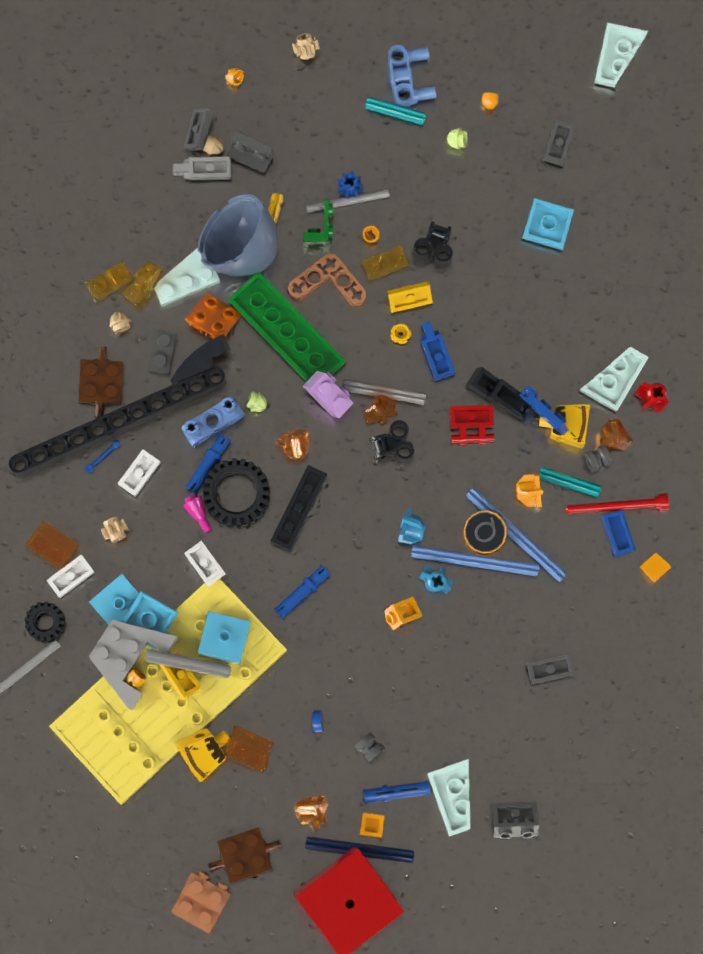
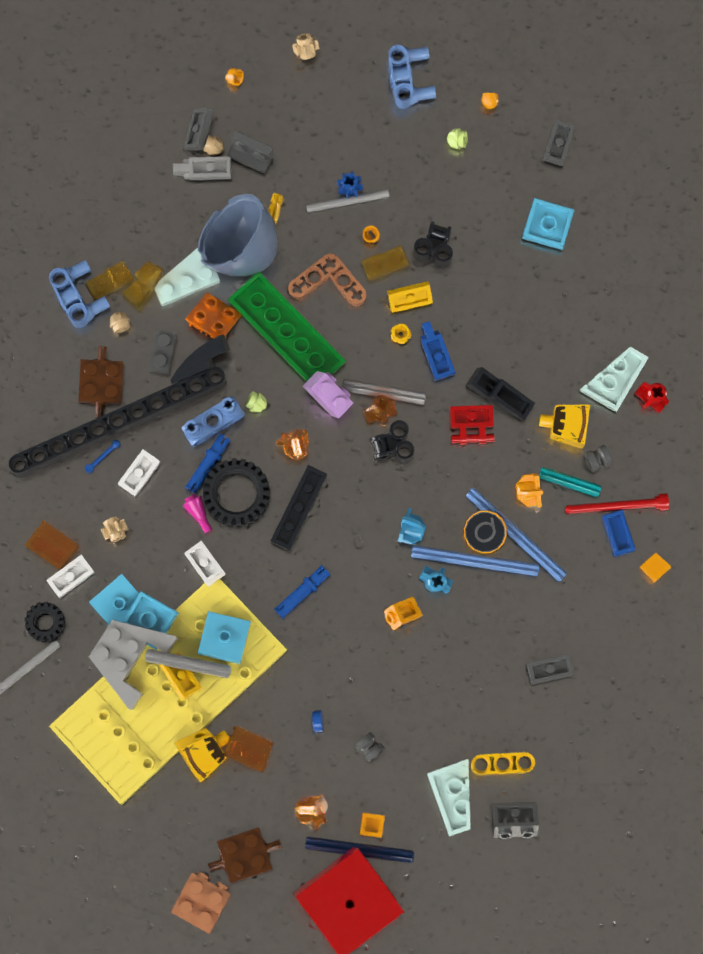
(70, 298): none -> medium blue piece
(136, 677): light orange hinge -> none
(314, 234): green bracket -> none
(370, 794): blue pin -> none
(395, 110): teal axle -> none
(513, 764): none -> yellow beam
(541, 407): blue hinge -> none
(615, 435): clear orange piece -> none
(617, 52): light aqua wing -> none

